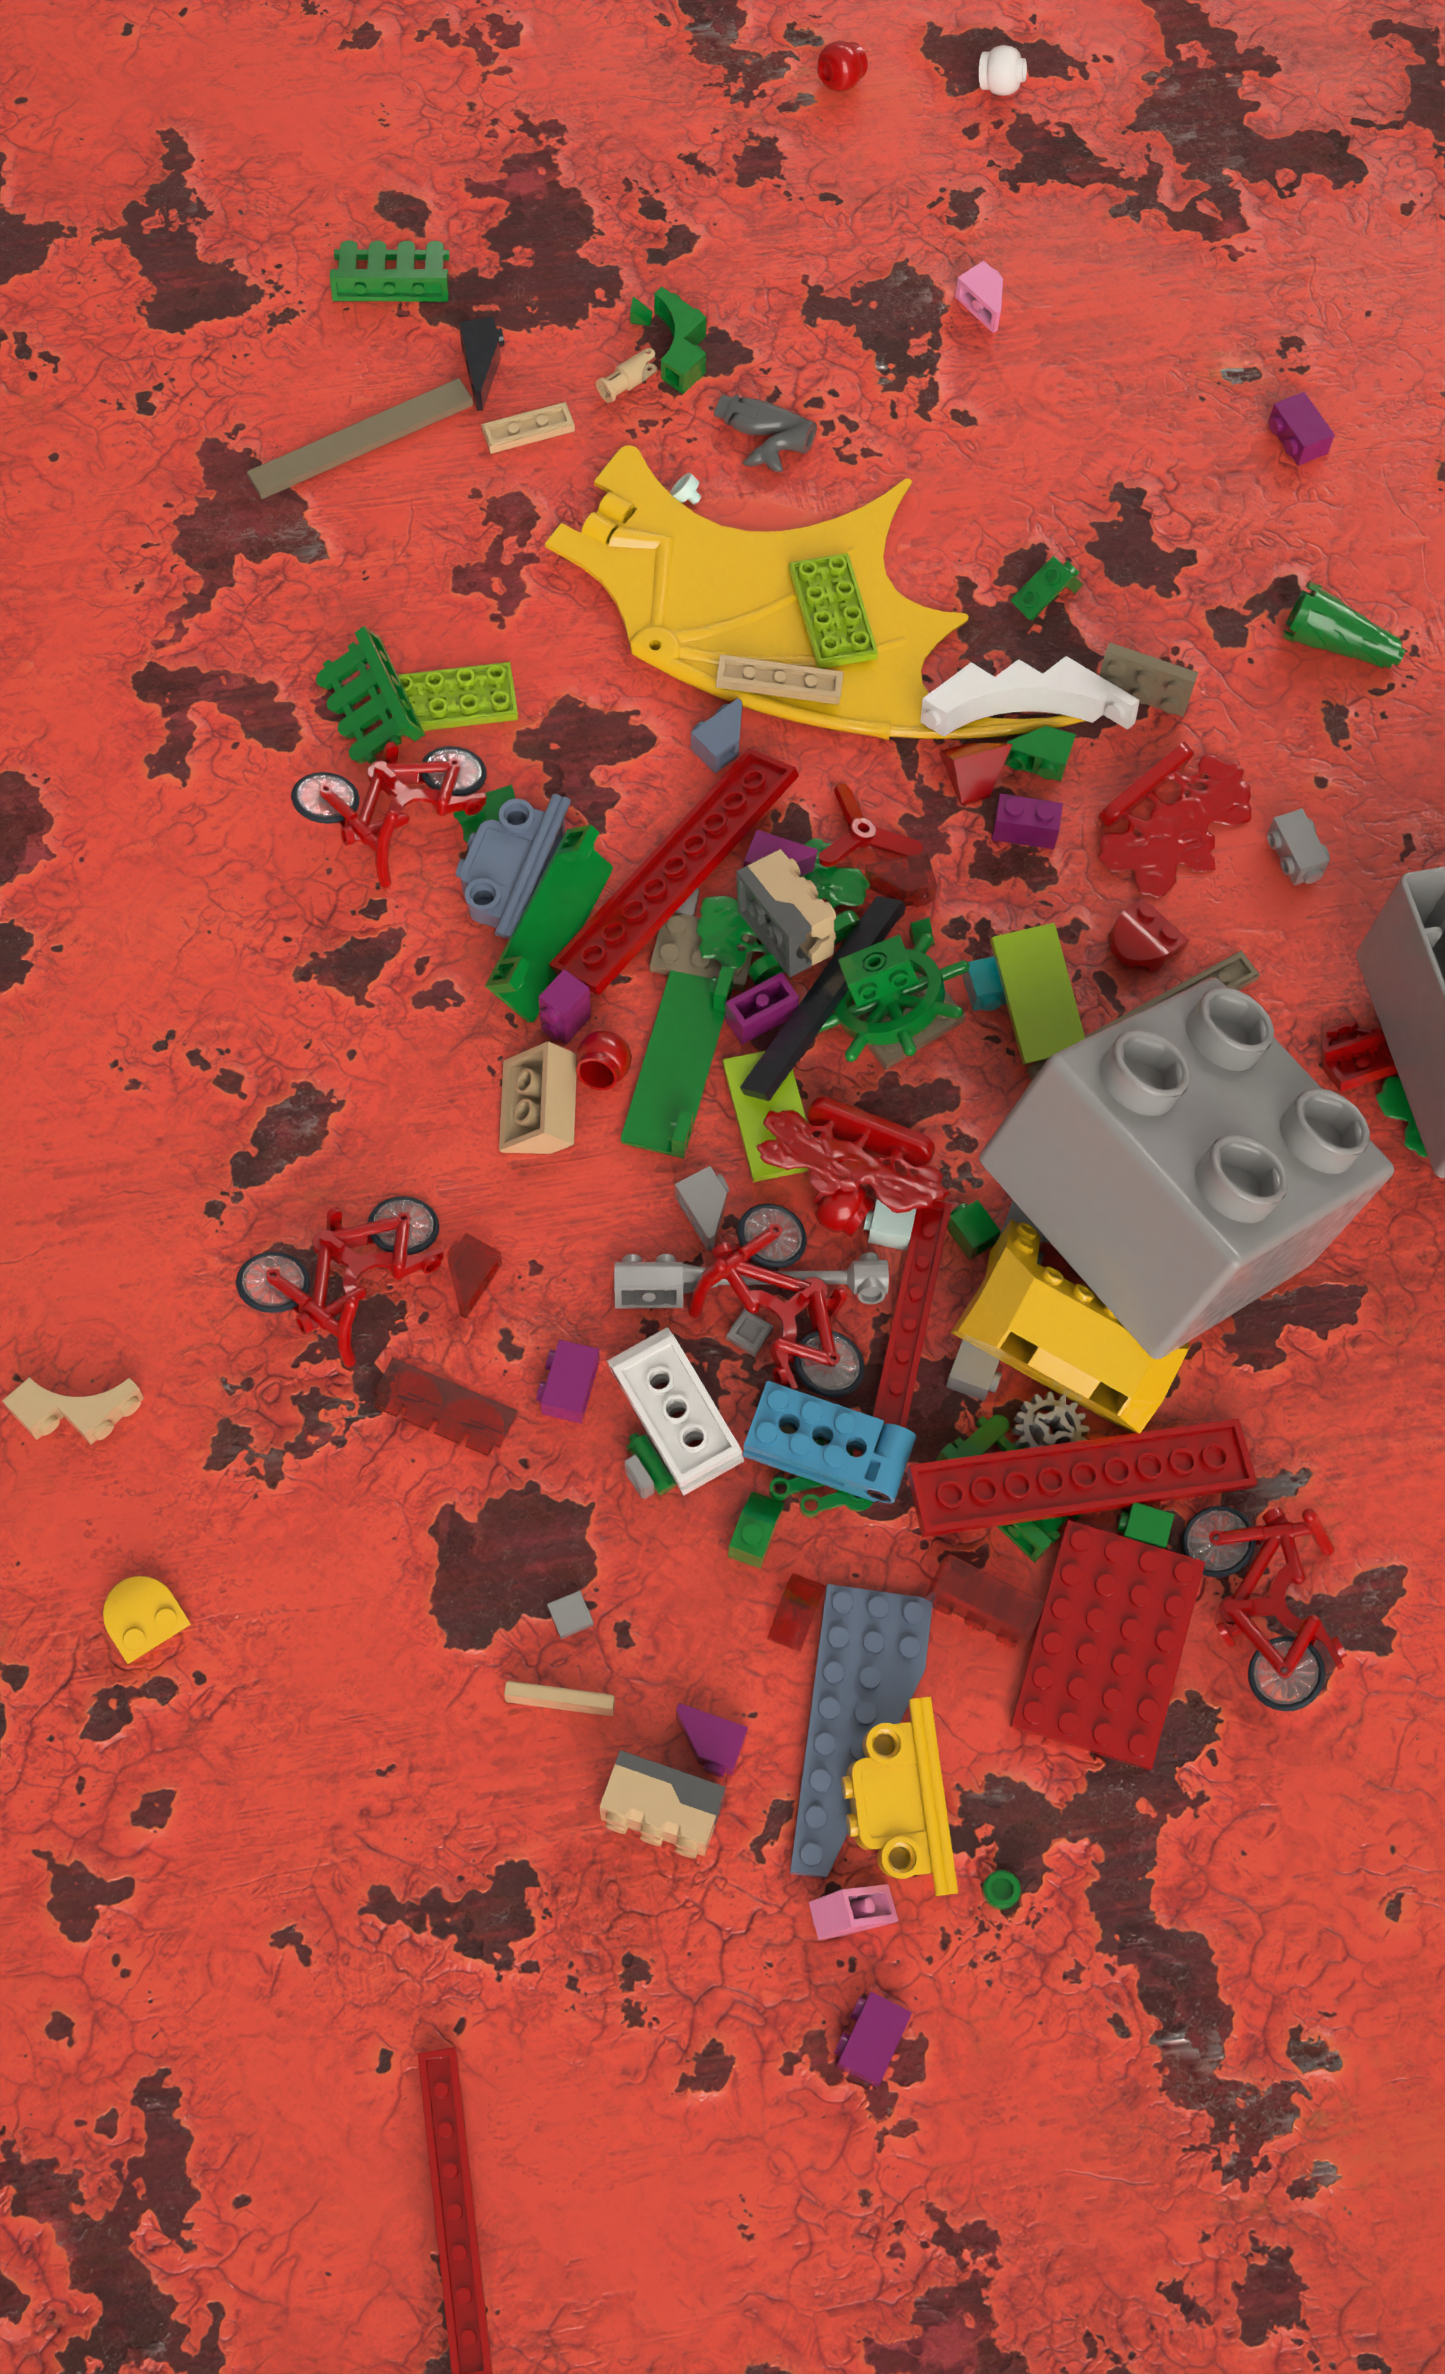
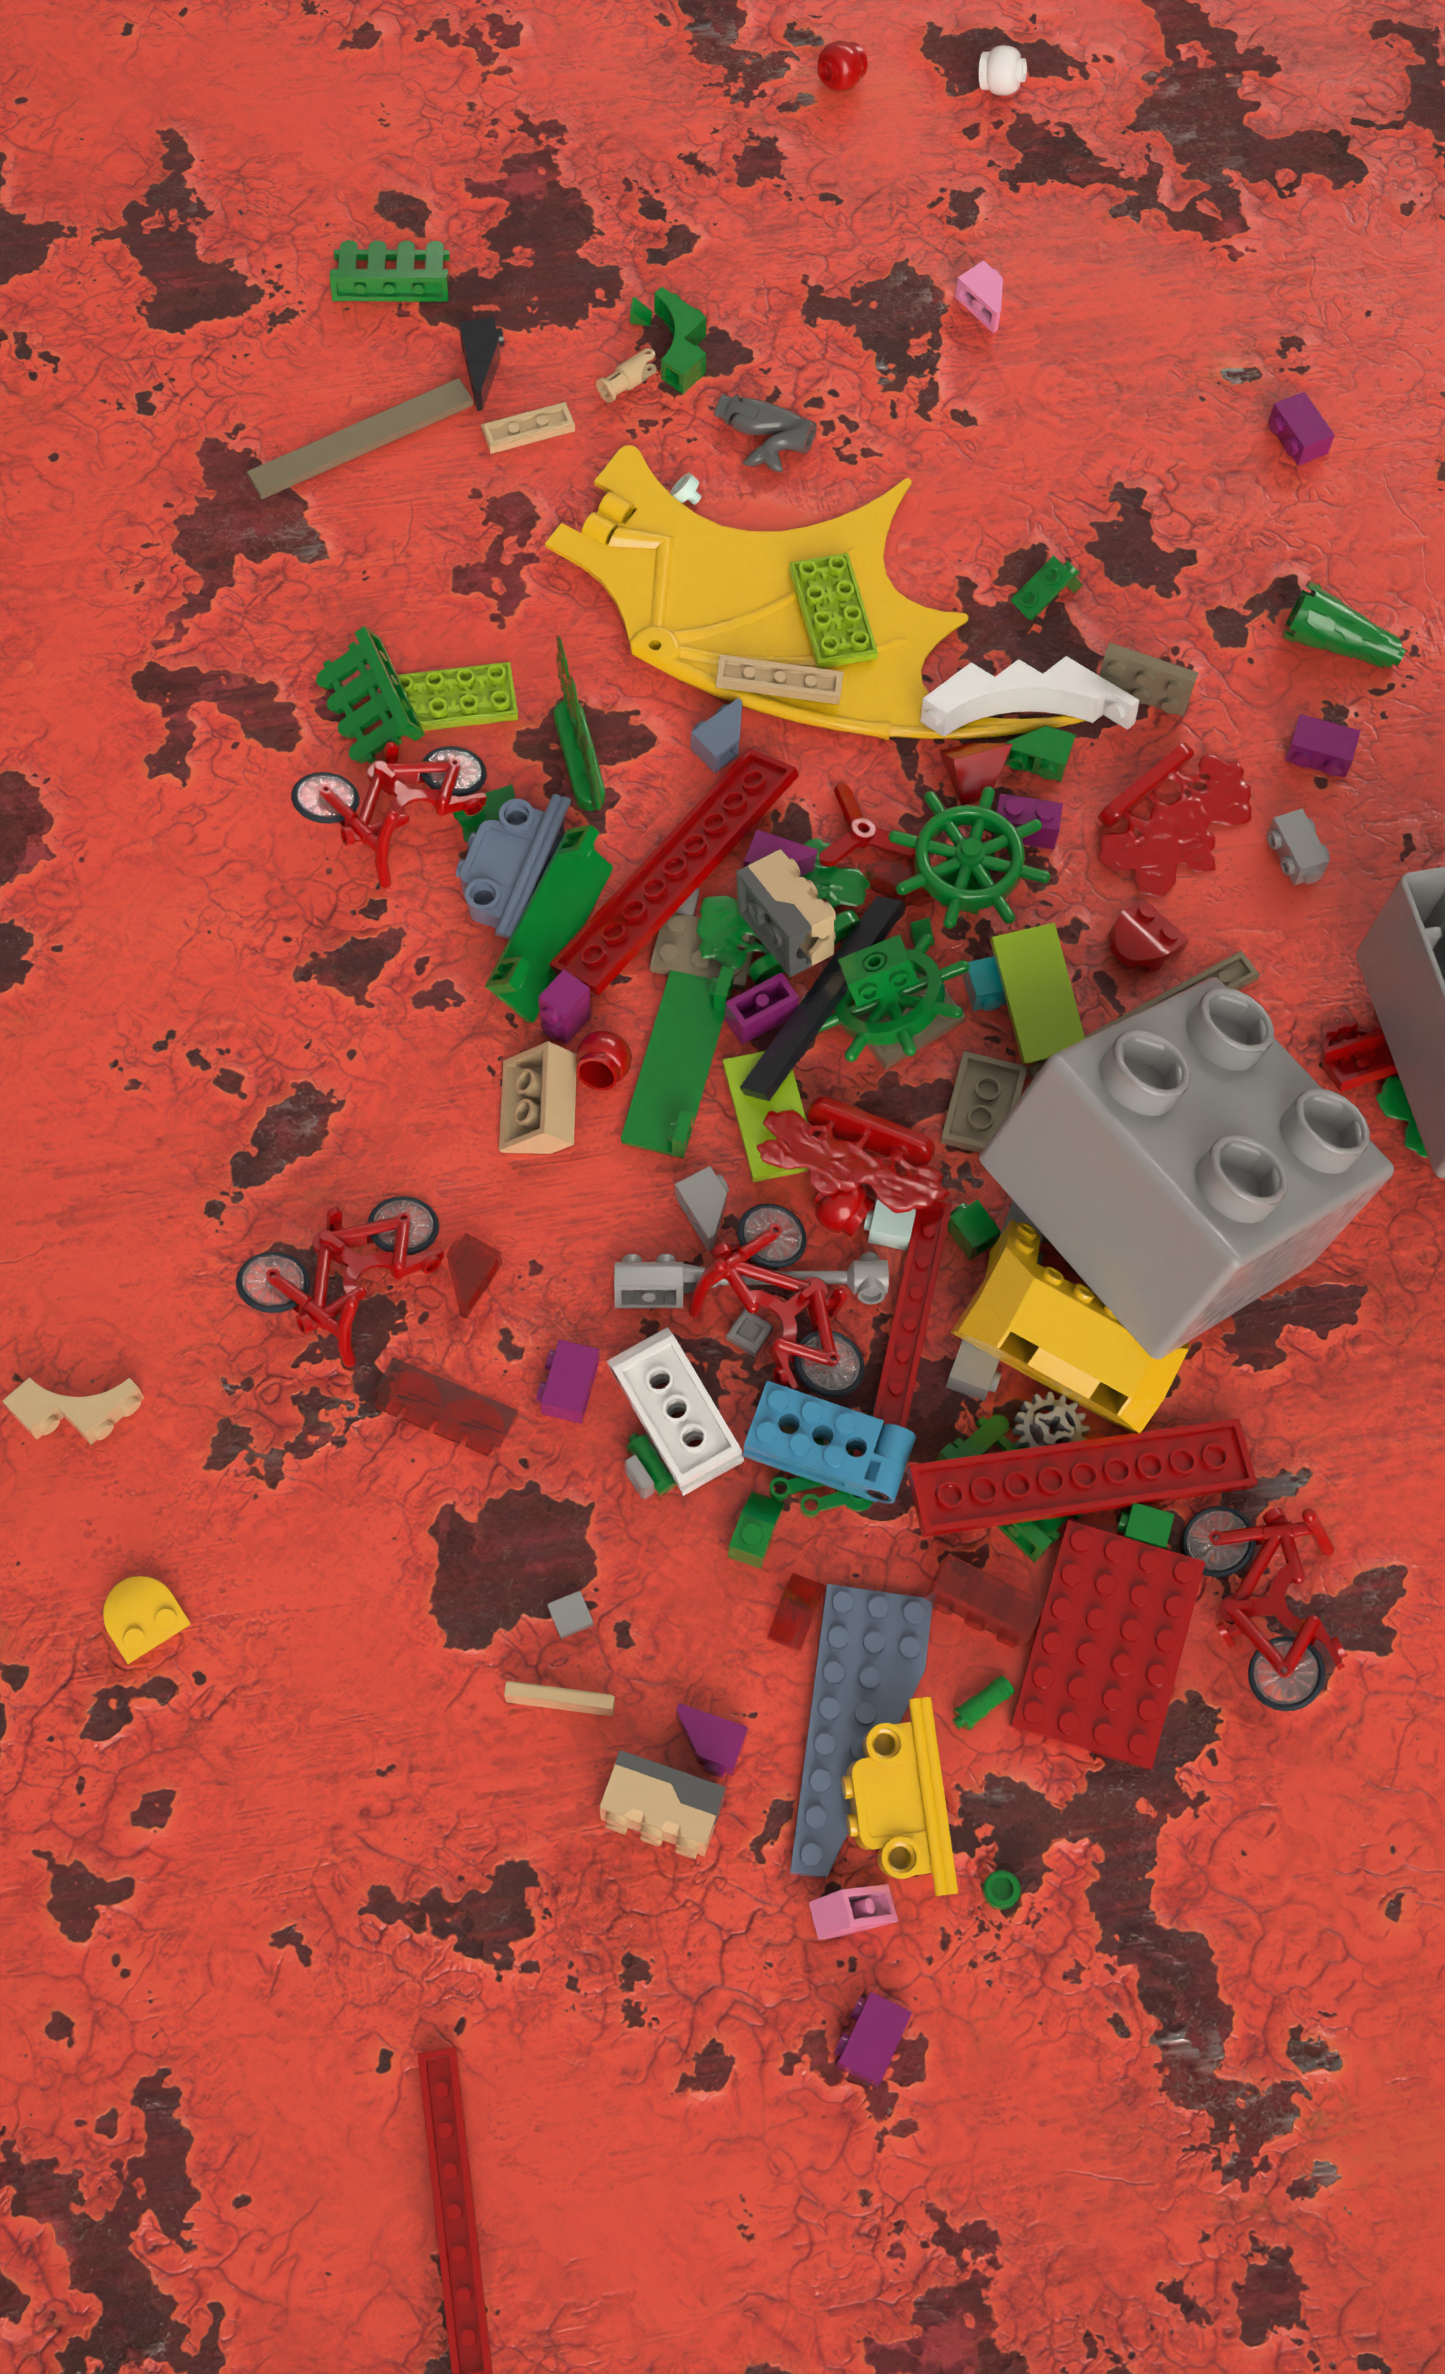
(577, 741): none -> green plant
(964, 877): none -> green piece
(981, 1100): none -> dark tan plate
(982, 1703): none -> green piece
(1322, 746): none -> magenta brick

